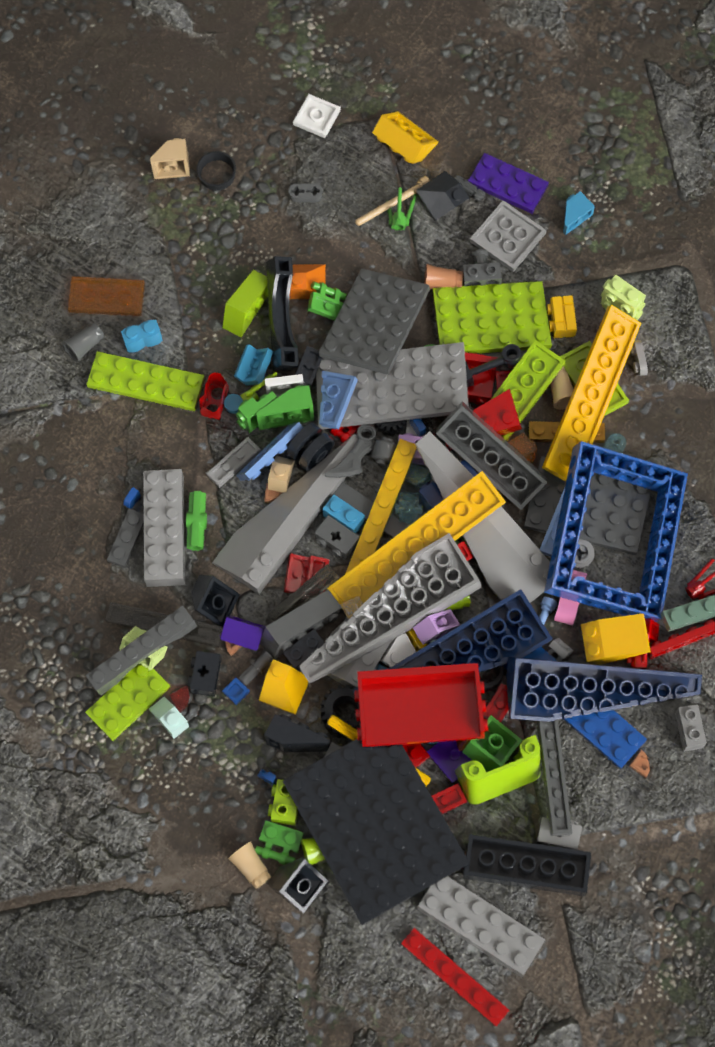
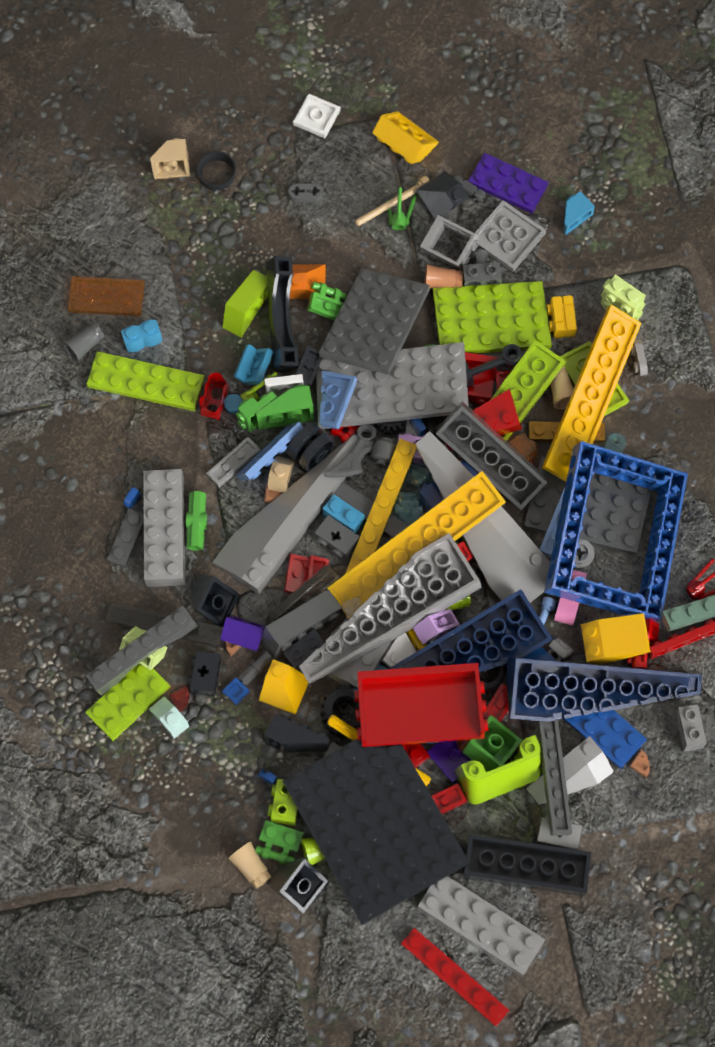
(434, 234): none -> light grey window
(583, 768): none -> light grey wedge

